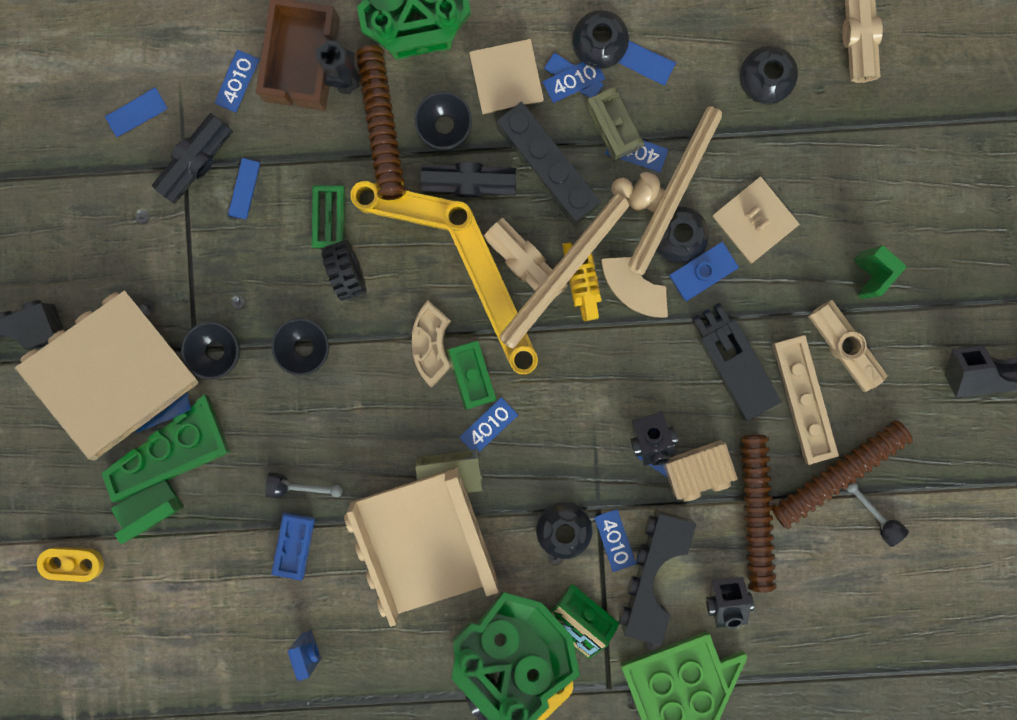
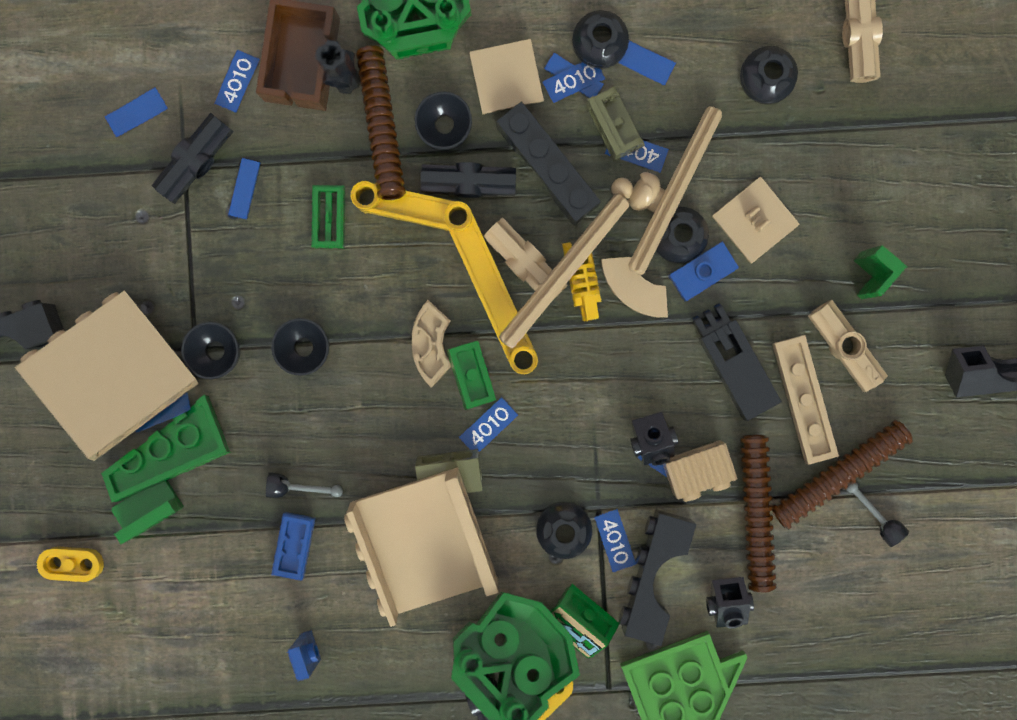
(343, 270): black tyre -> none

